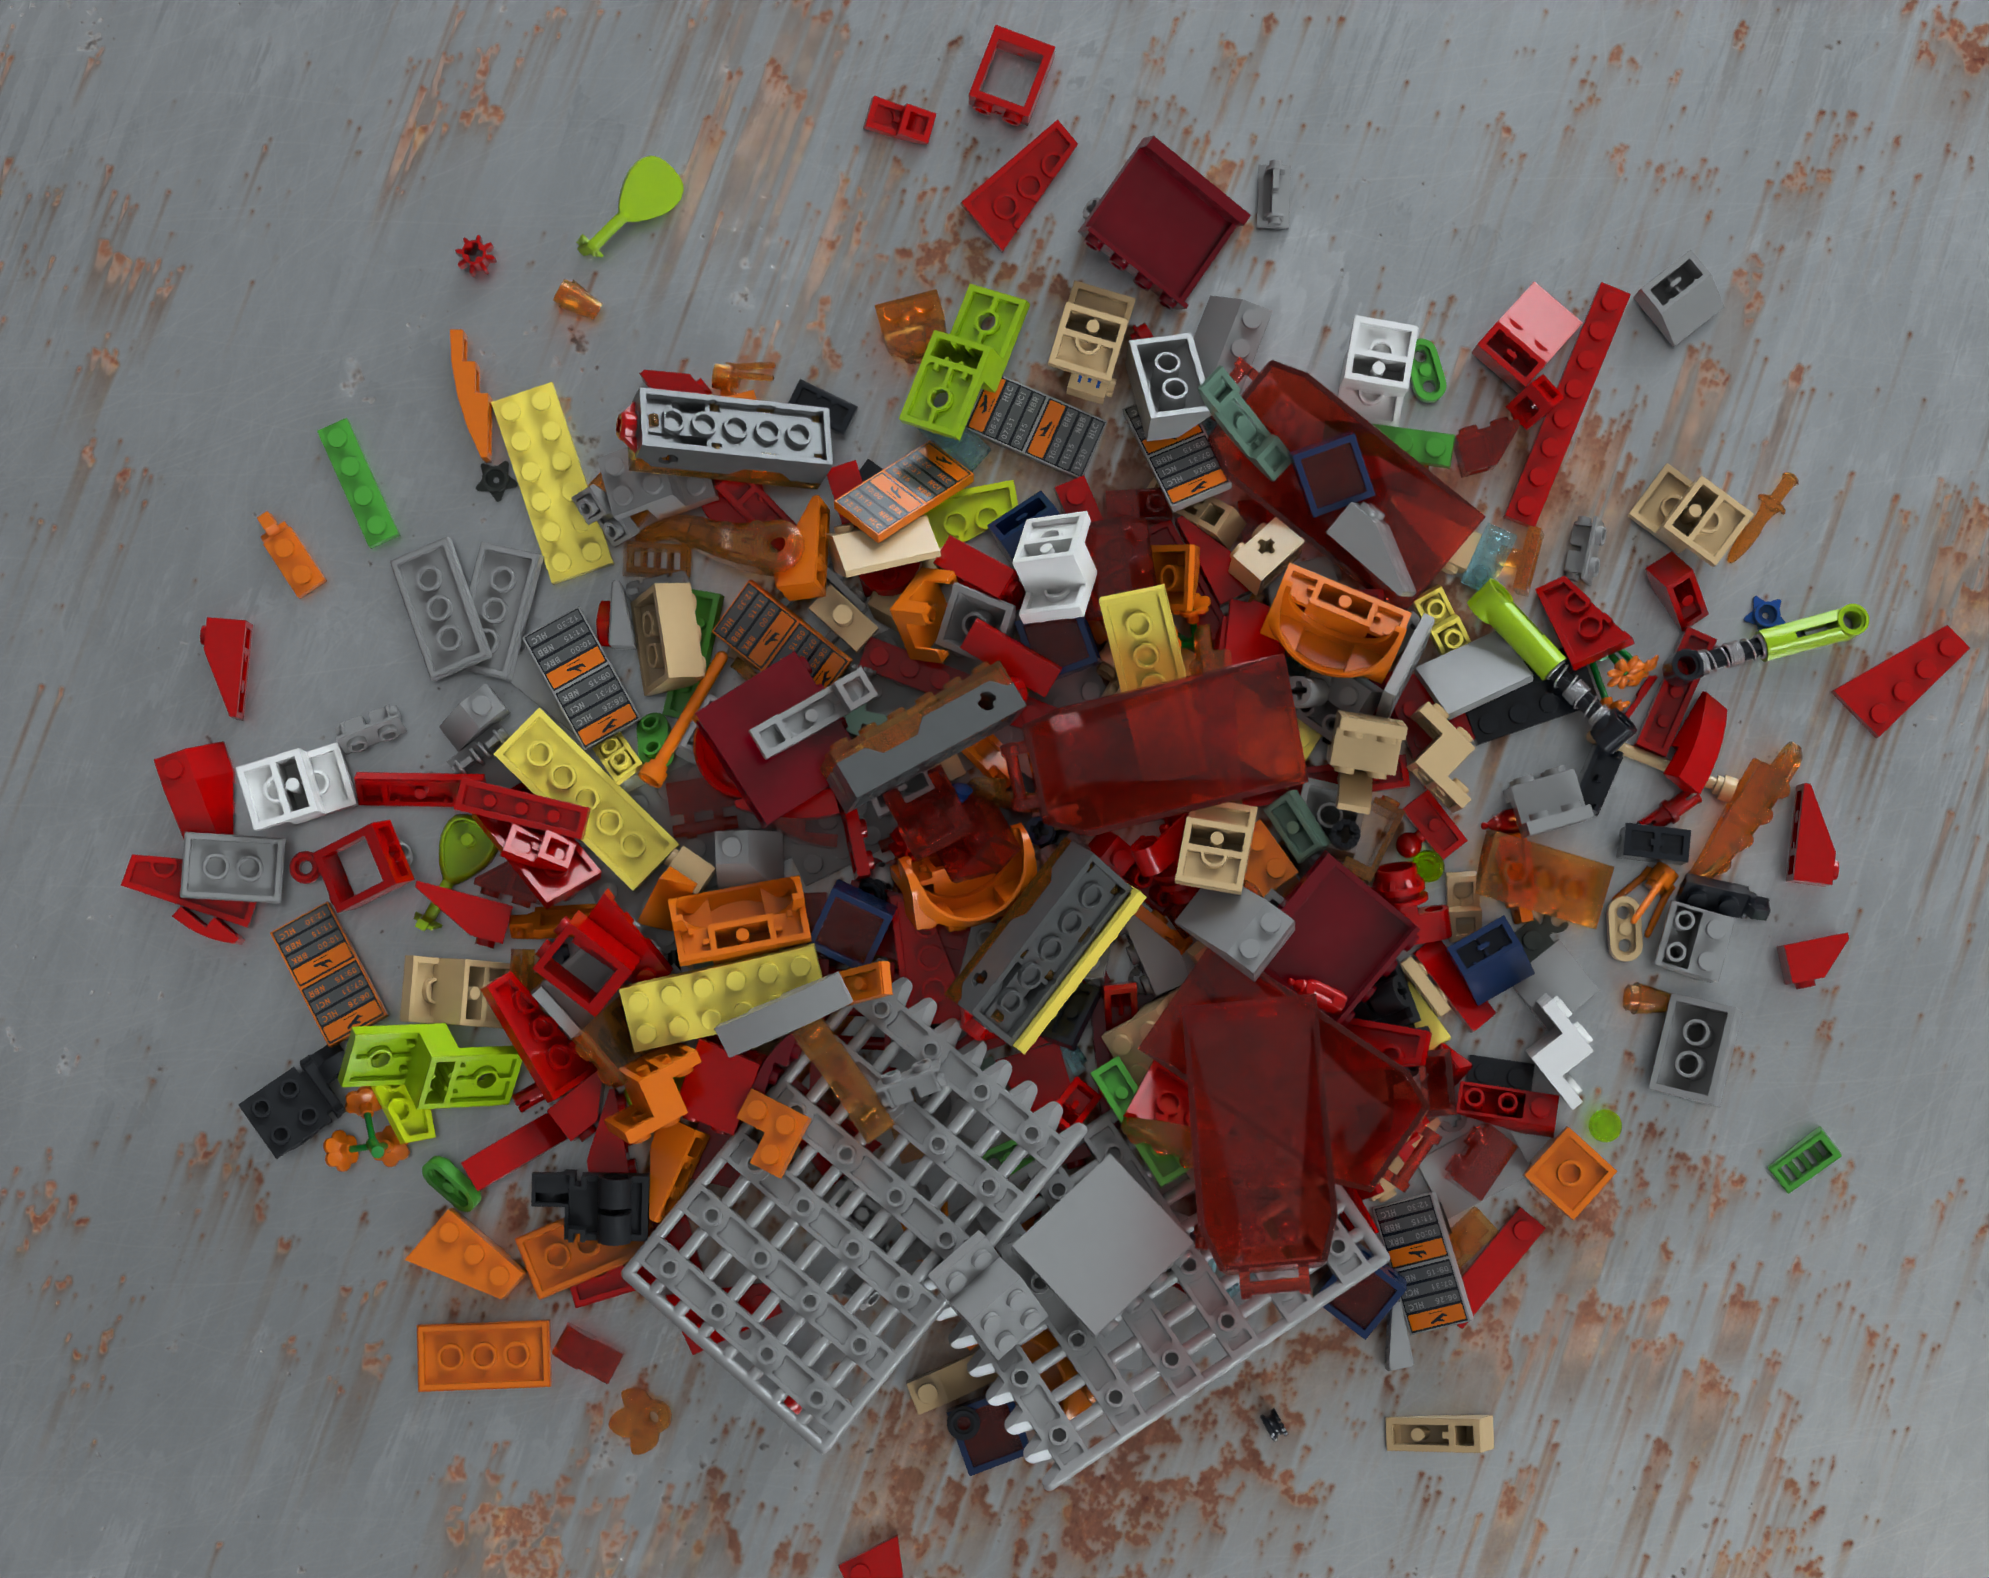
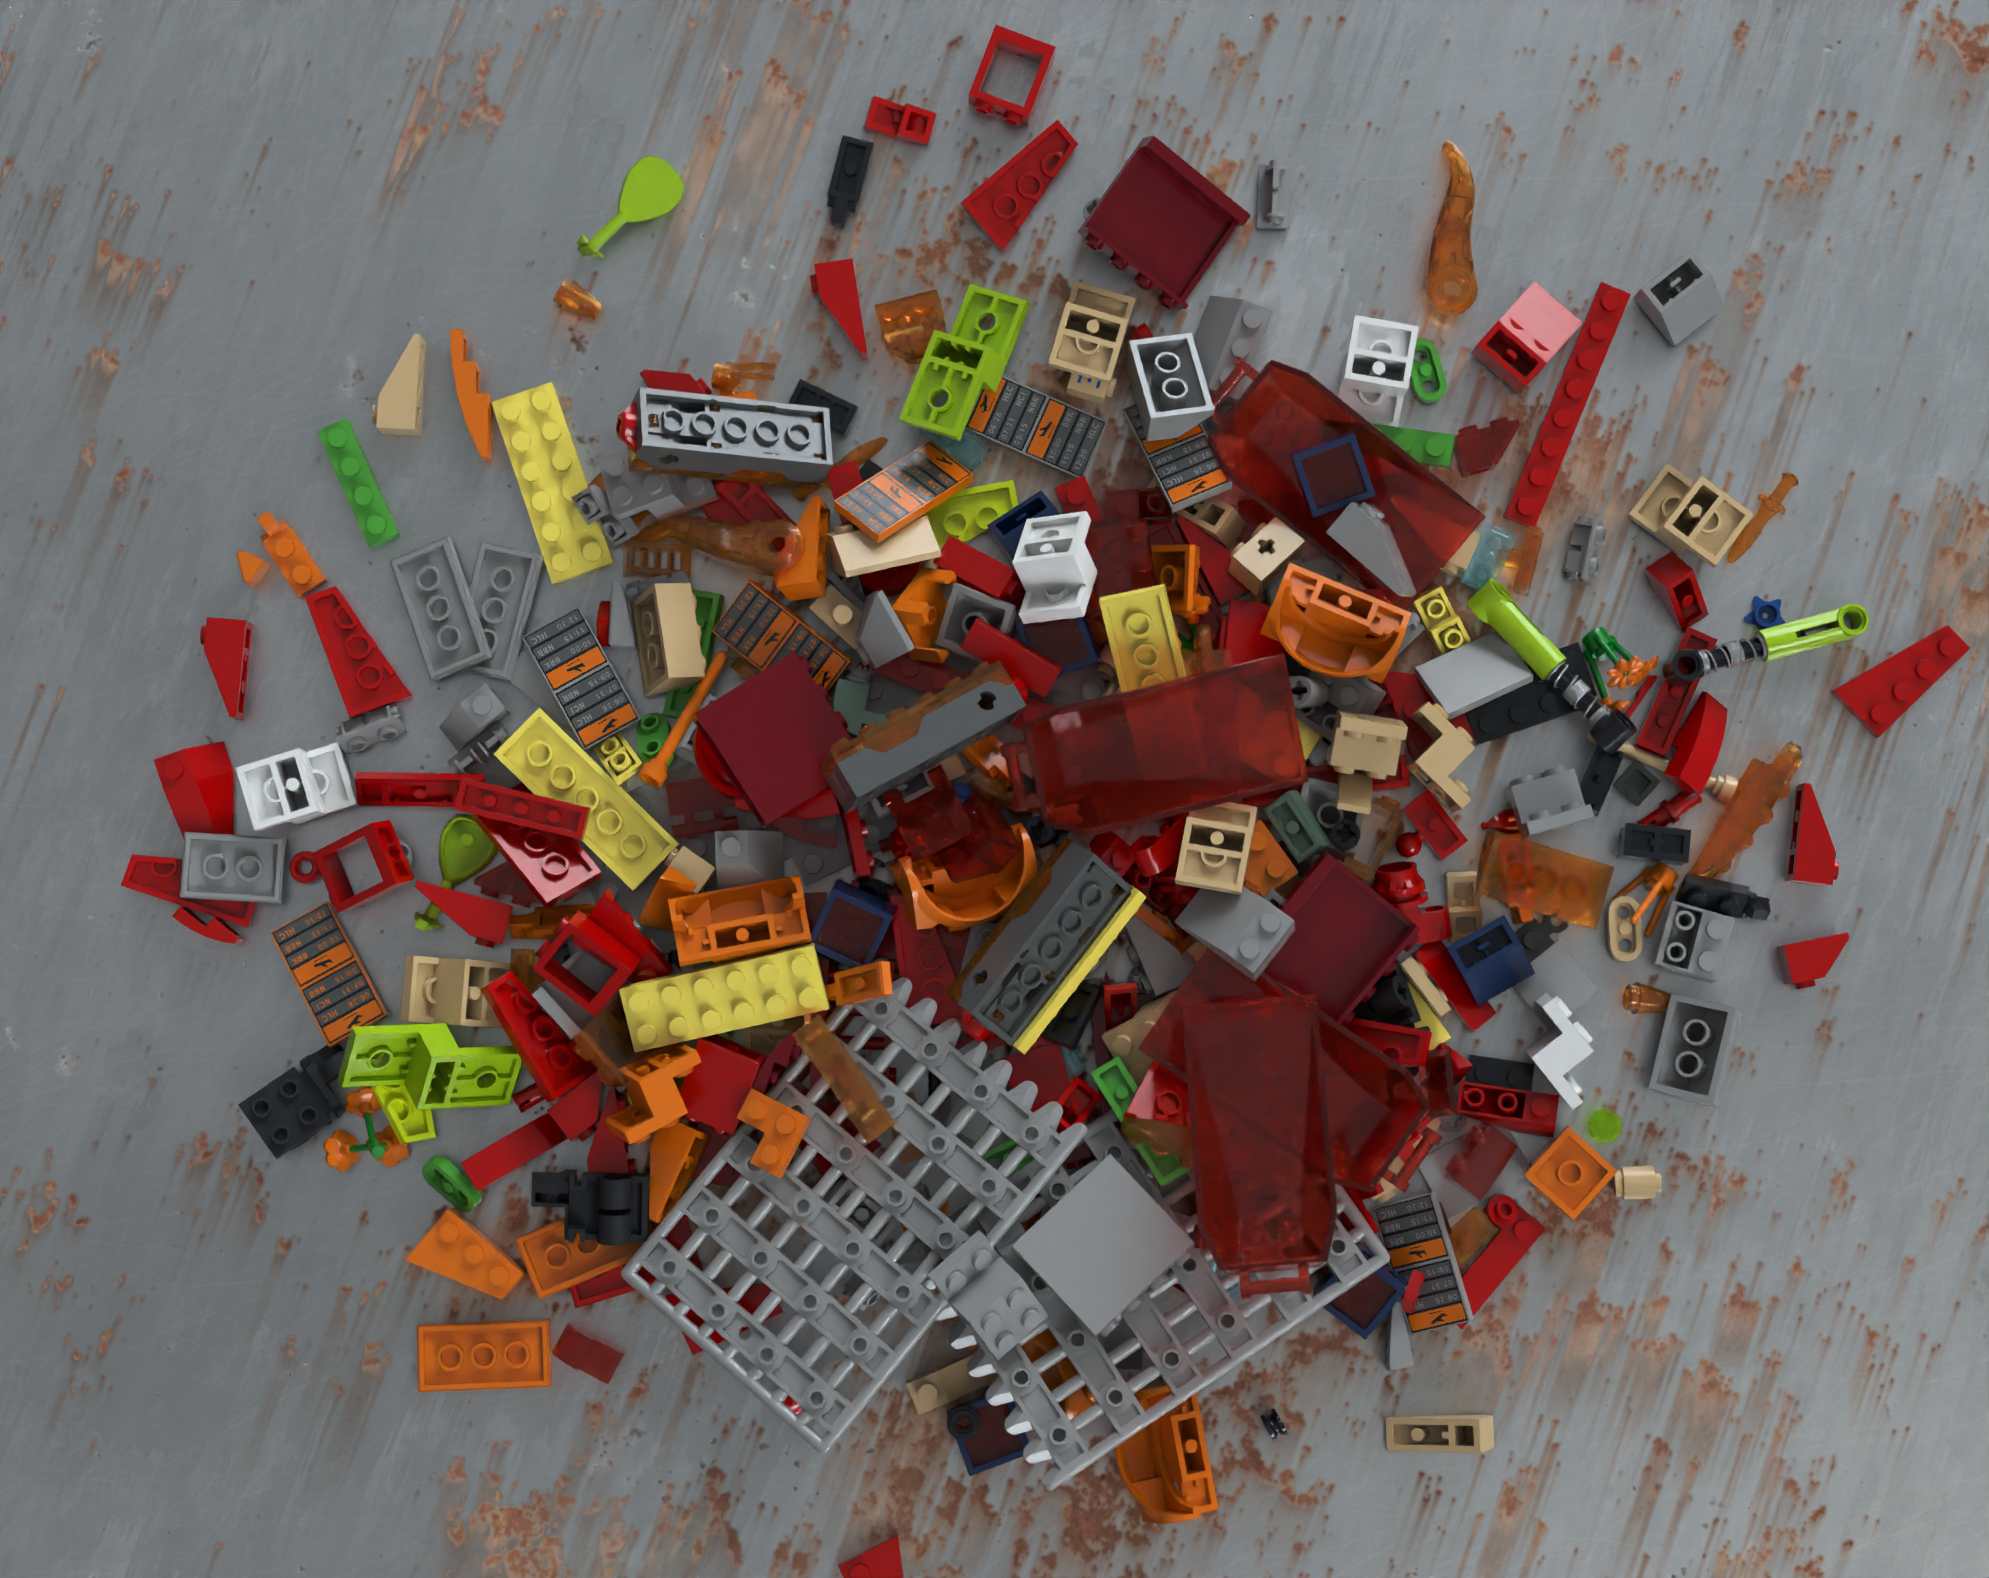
(252, 568): none -> orange slope
(356, 662): none -> red wing
(402, 395): none -> tan slope
(471, 248): red gear -> none
(491, 472): pearl dark grey plate -> none
(536, 850): slope -> none
(635, 1420): clear orange plate -> none
(784, 1014): light grey slope -> none
(813, 714): light grey slope -> none
(839, 296): none -> red slope
(848, 177): none -> black hinge
(859, 454): none -> clear orange sword
(880, 633): none -> light grey slope
(898, 1085): light grey hinge -> none
(1168, 1453): none -> orange piece
(1242, 425): sand green slope -> none
(1328, 997): red piece -> none
(1405, 666): light grey tile -> none
(1410, 1299): none -> red tile
(1429, 865): clear neon green plate -> none
(1450, 241): none -> clear orange animal
(1501, 1211): none -> red plate
(1534, 402): red brick -> none
(1579, 624): red wing -> none
(1636, 783): none -> pearl dark grey plate
(1637, 1182): none -> tan brick
(1811, 1169): bright green slope -> none

